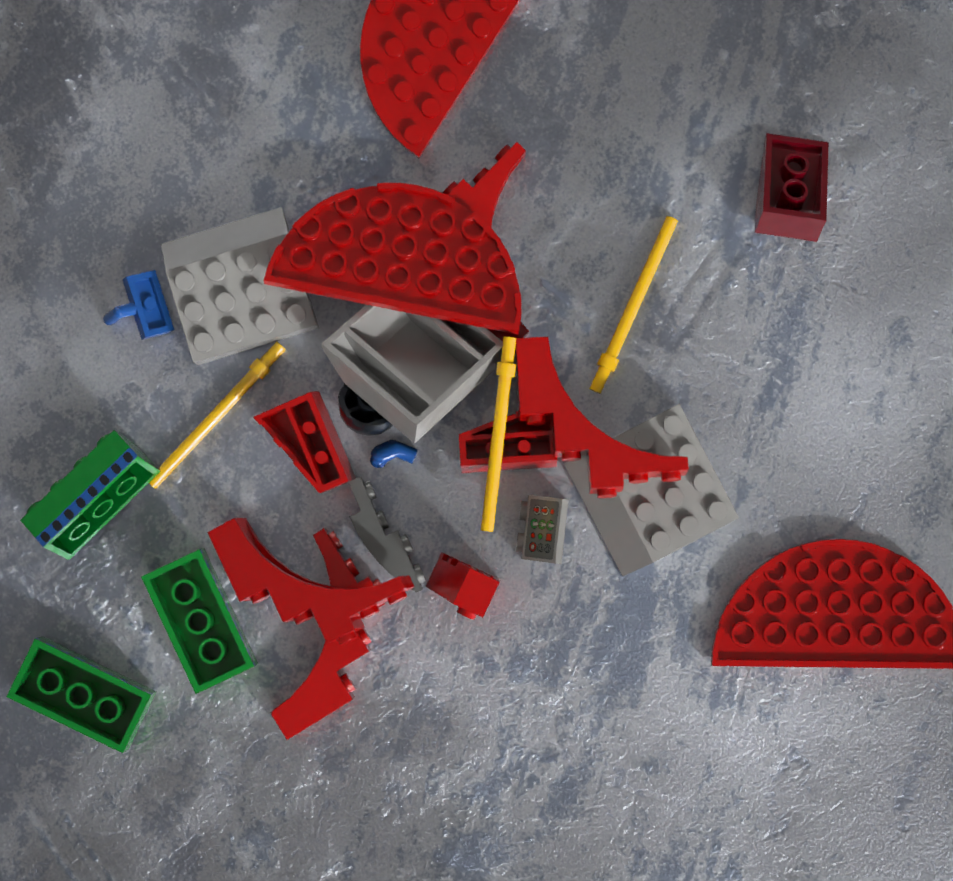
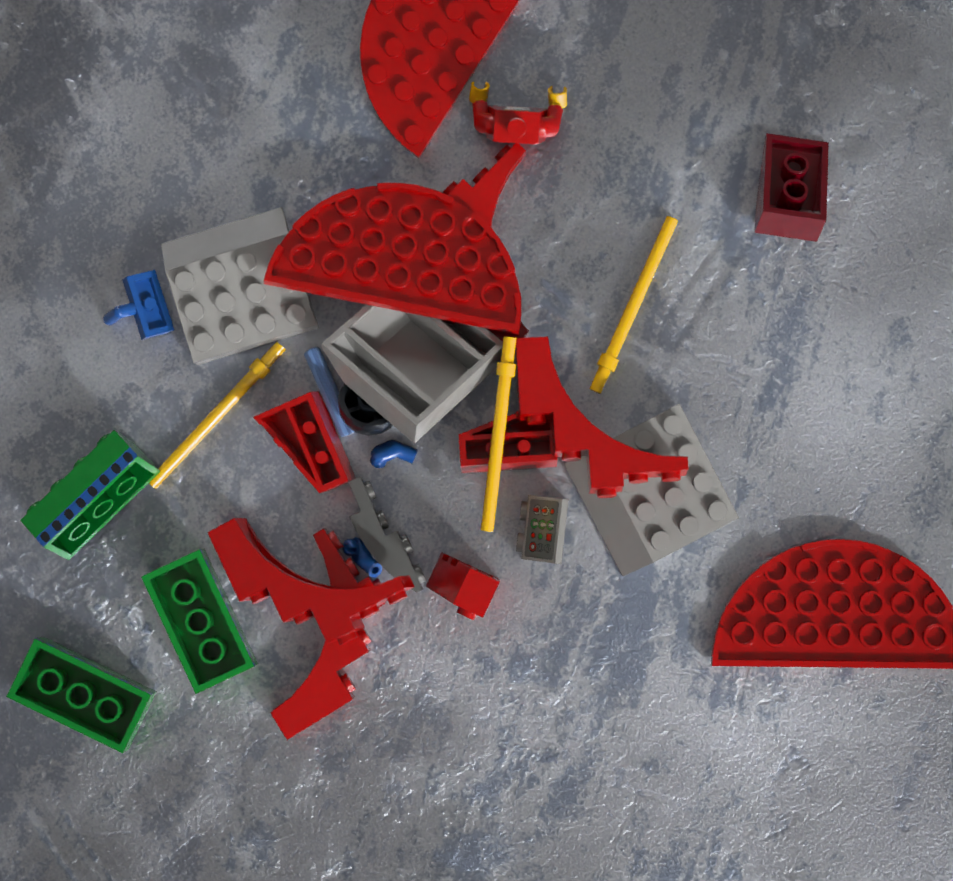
(327, 387): none -> medium blue axle
(362, 556): none -> blue arm
(517, 124): none -> red torso

